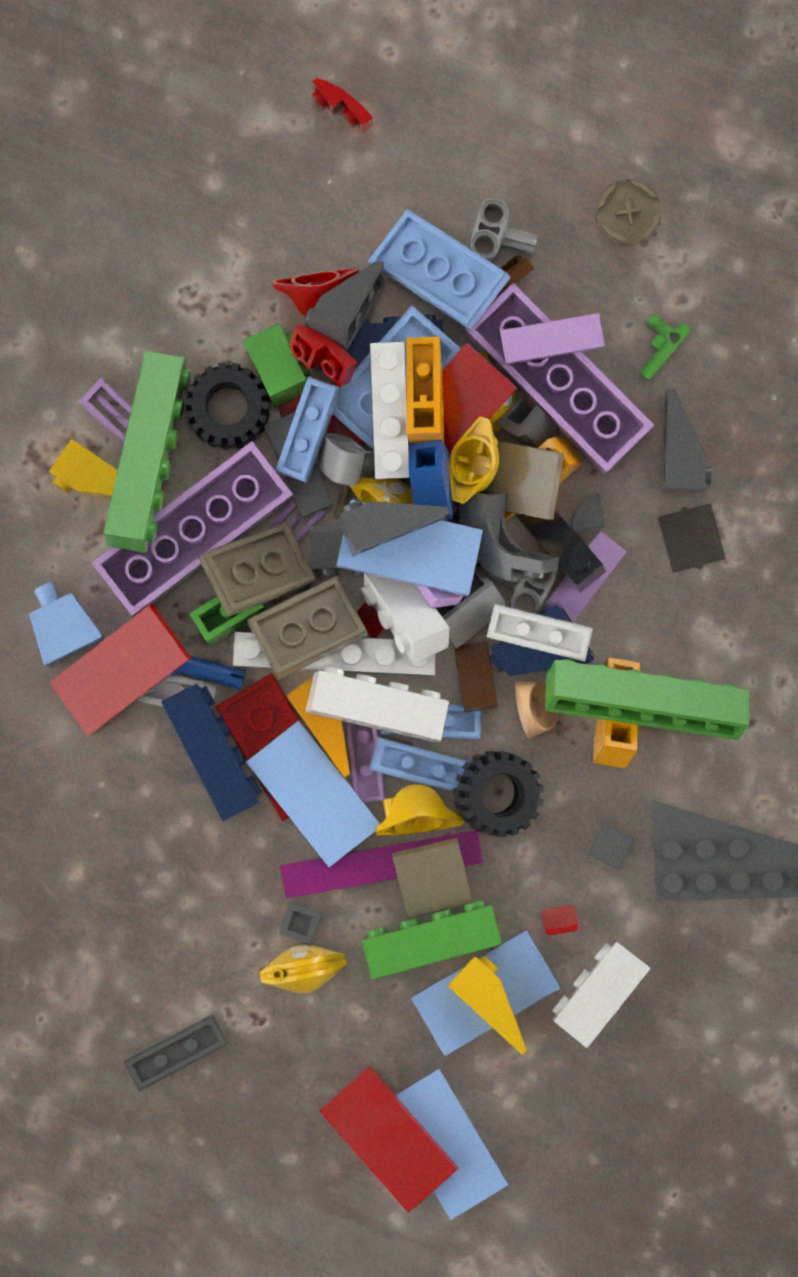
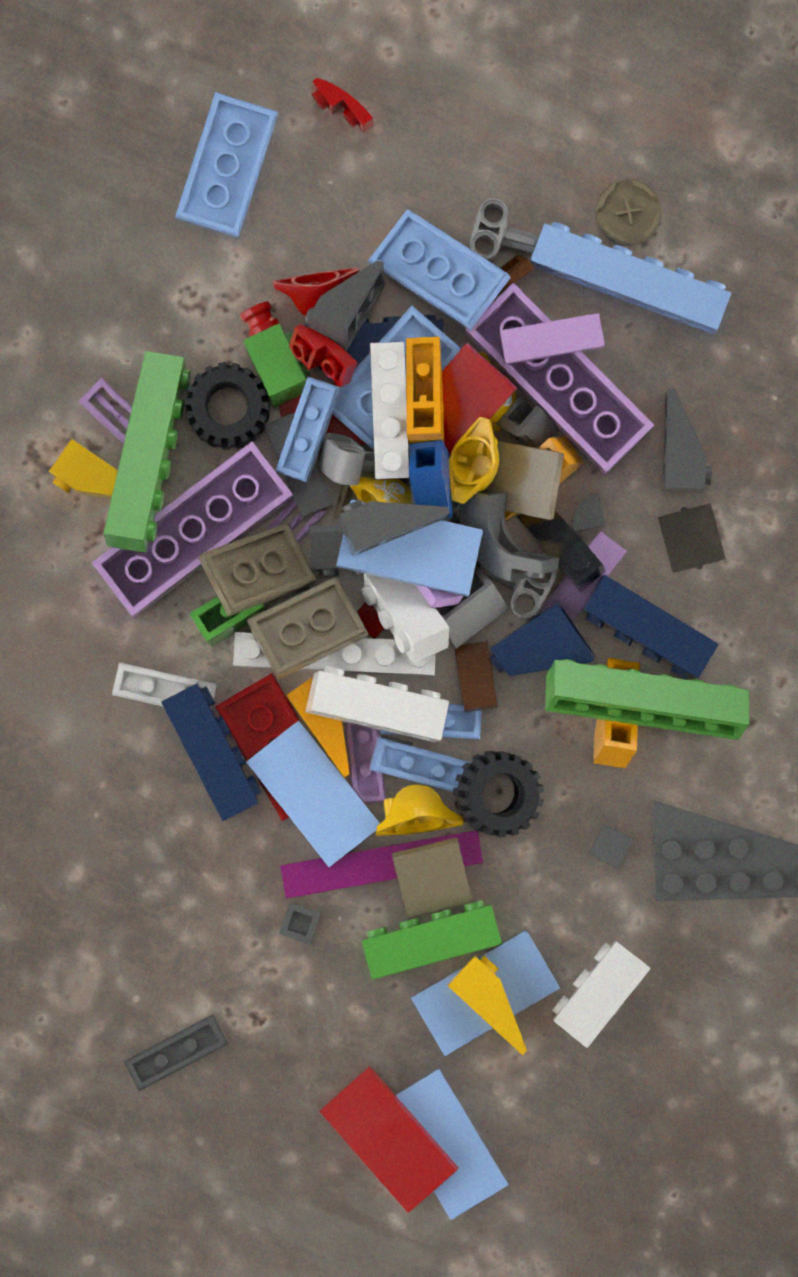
(61, 625): light blue torso -> none
(120, 670): tile -> none
(212, 672): blue pin -> none
(226, 165): none -> light blue tile
(259, 318): none -> red wheel
(303, 968): yellow hat -> none
(531, 708): light nougat piece -> none
(539, 632): white tile -> none
(560, 920): red slope -> none
(630, 278): none -> light blue brick
(648, 627): none -> dark blue brick
(663, 344): bright green hose -> none

